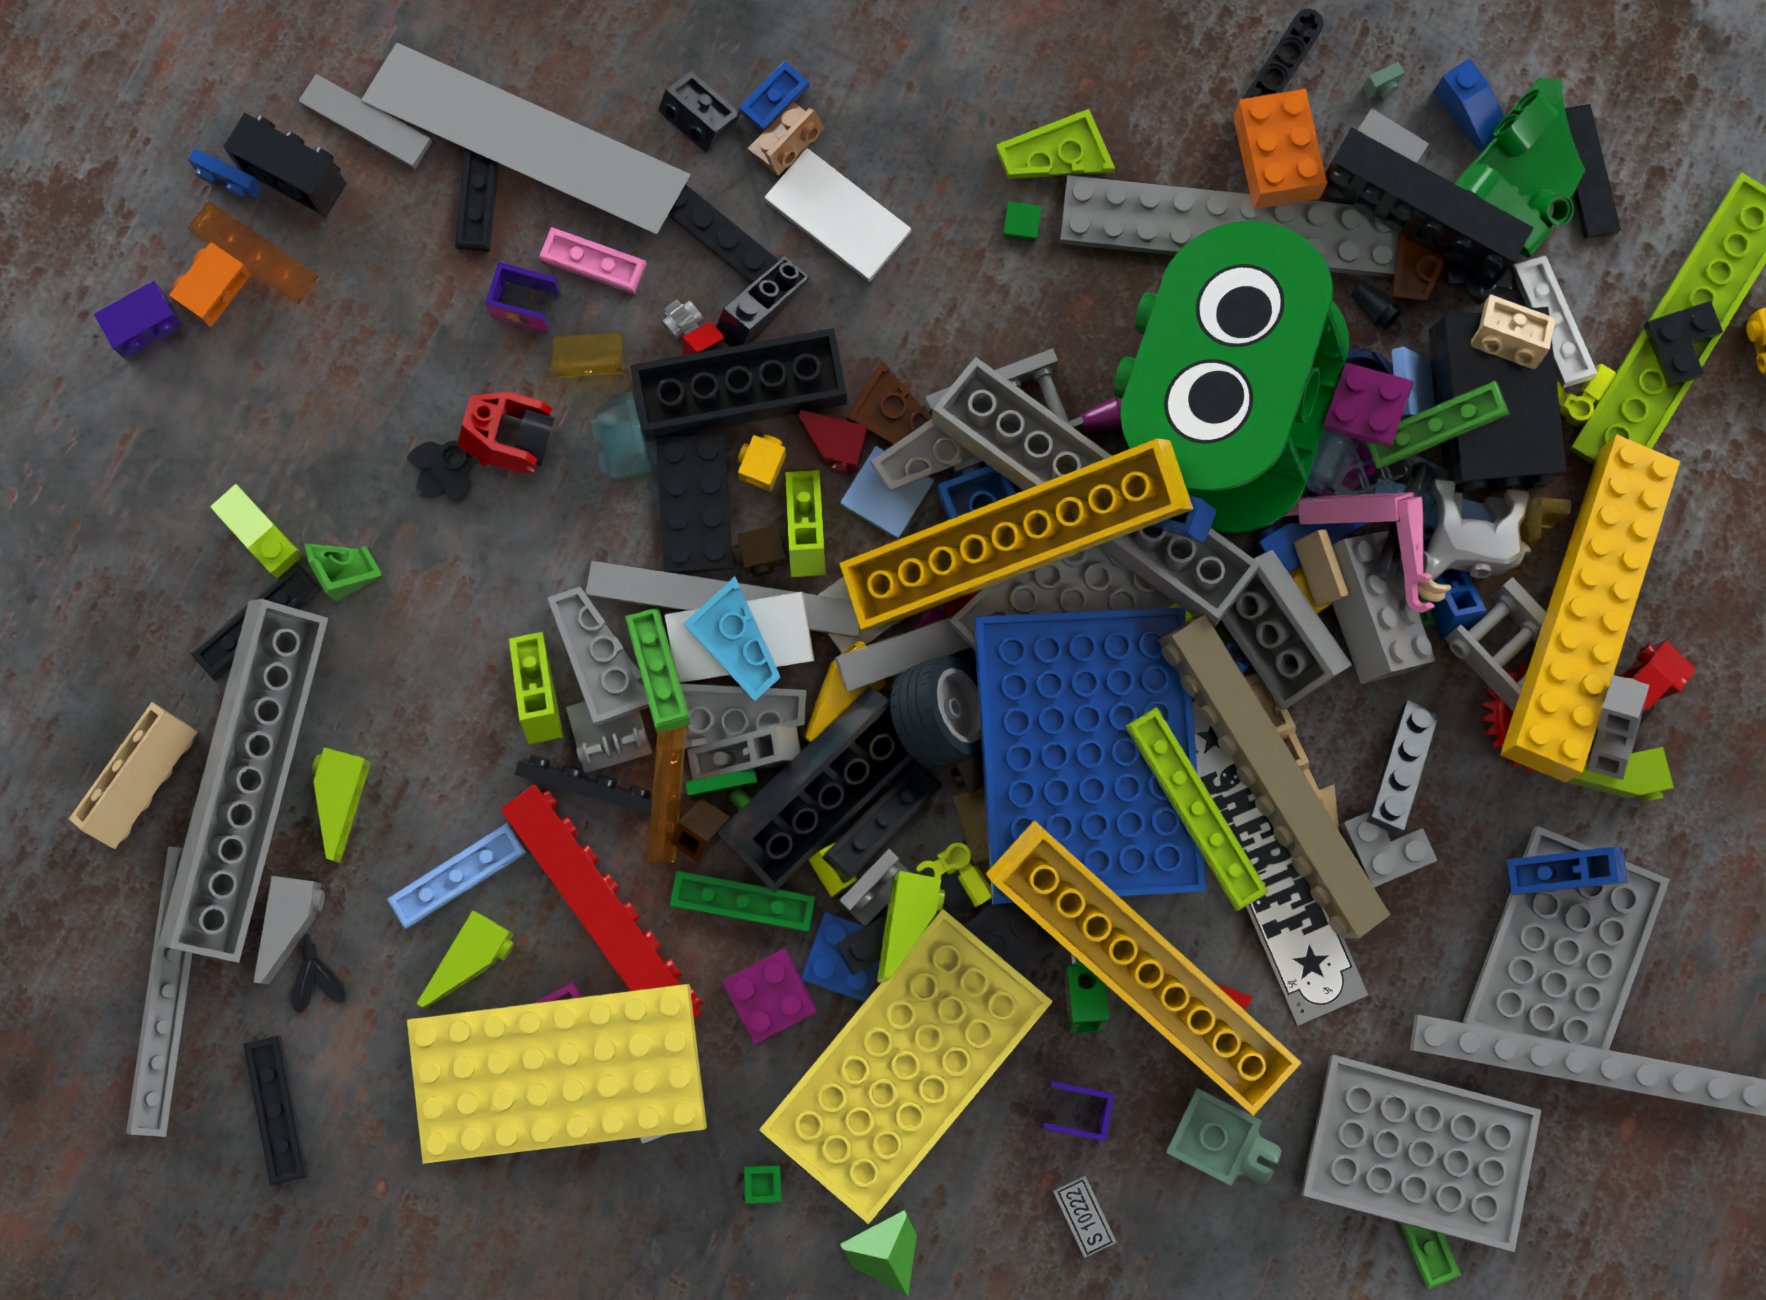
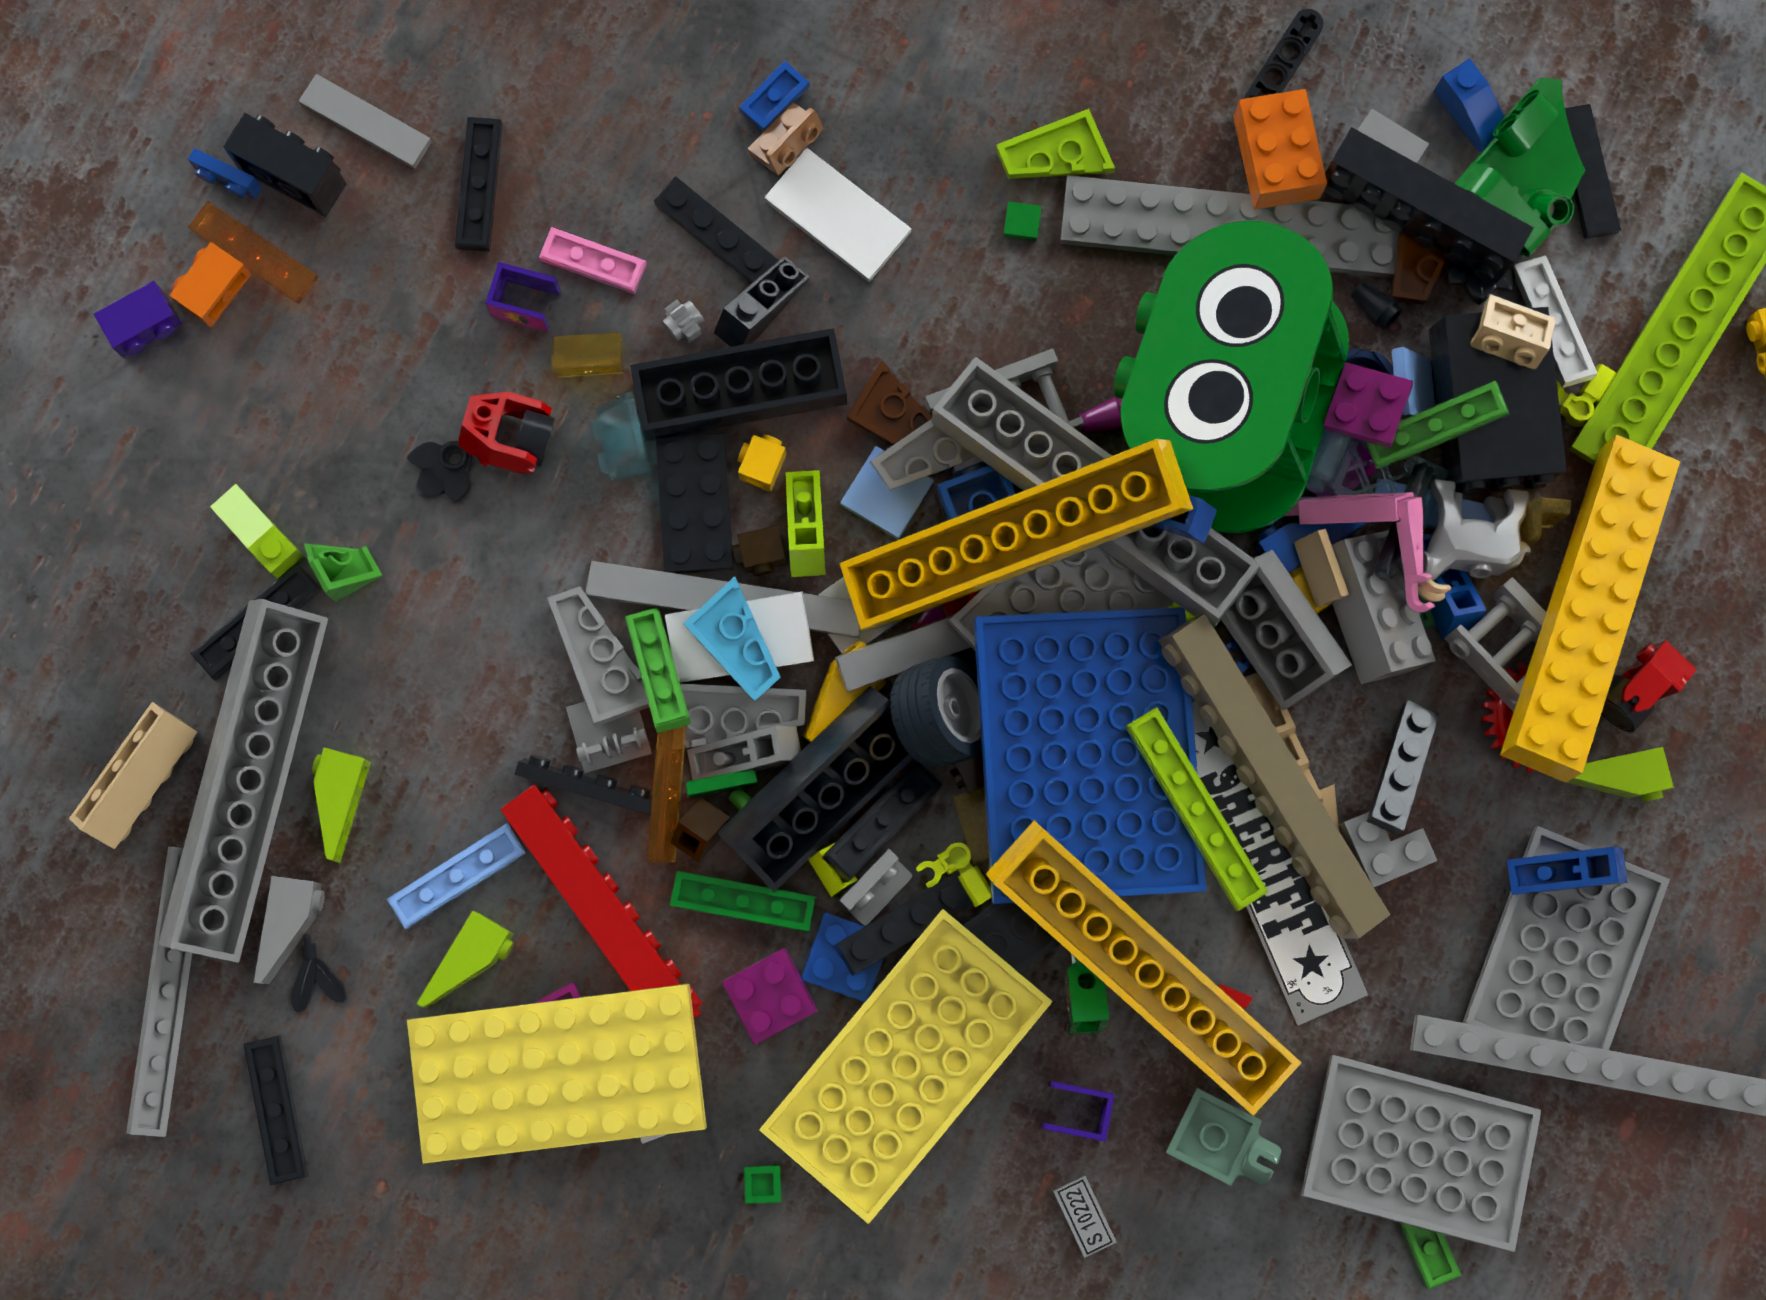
(526, 138): light grey sticker -> none
(535, 688): lime slope -> none
(697, 110): black bracket -> none
(701, 339): red slope -> none
(835, 440): dark red slope -> none
(885, 1252): bright green slope -> none
(910, 910): lime slope -> none
(1384, 81): sand green plate -> none
(1618, 726): light grey arch -> none
(1674, 338): black plate -> none

